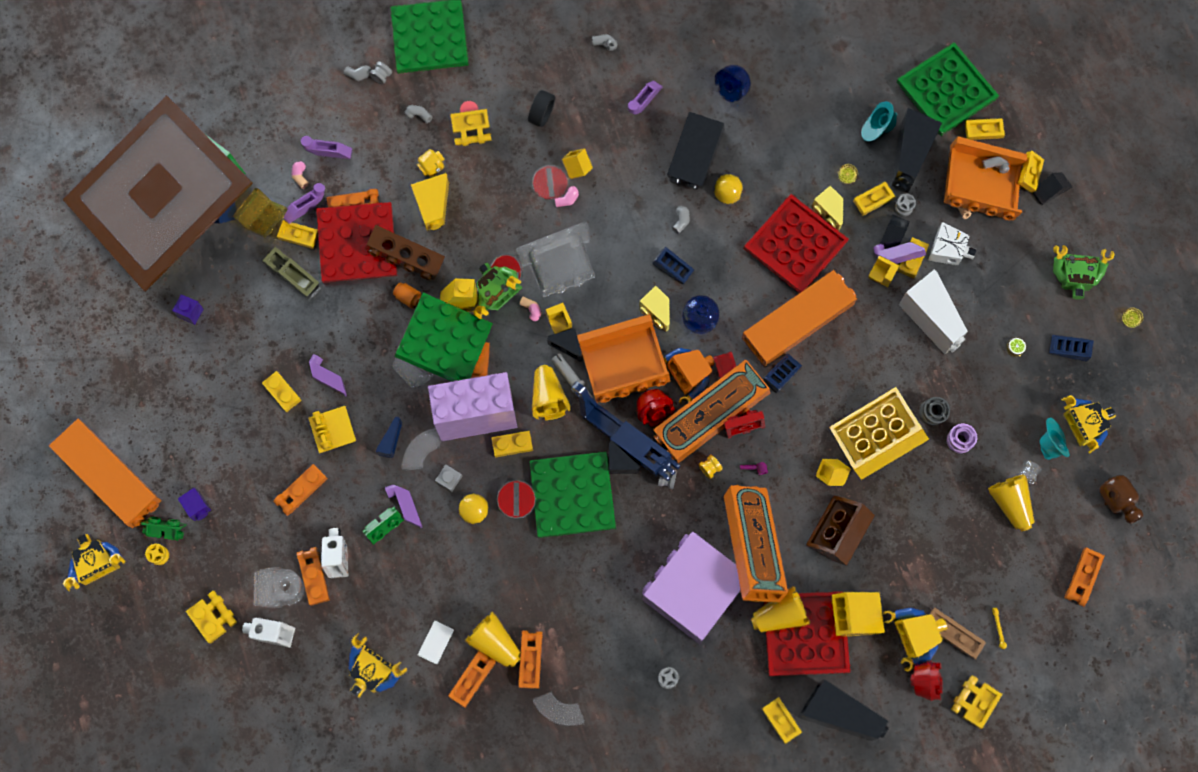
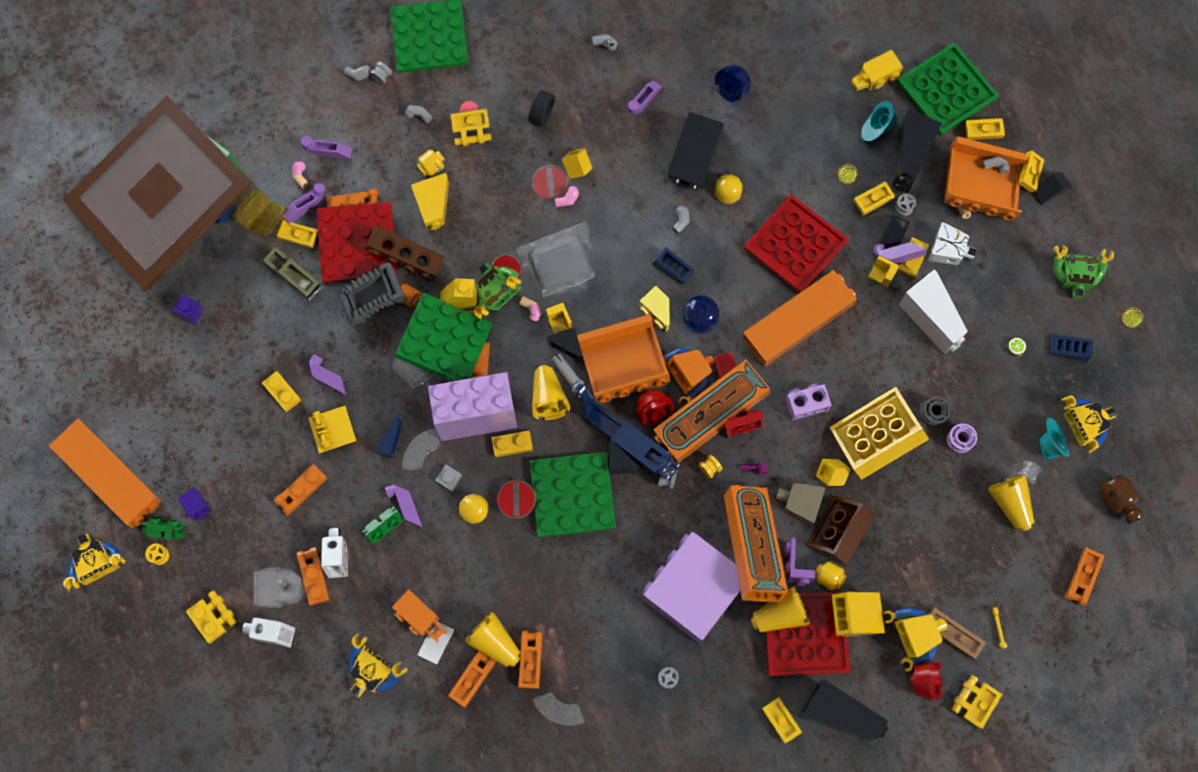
(370, 293): none -> dark grey piece
(417, 615): none -> orange brick
(774, 385): dark blue slope -> none
(799, 577): none -> medium lavender bracket
(802, 501): none -> dark tan torso
(809, 406): none -> lavender brick
(830, 207): light yellow slope -> none
(830, 576): none -> yellow head
(878, 71): none -> yellow hinge

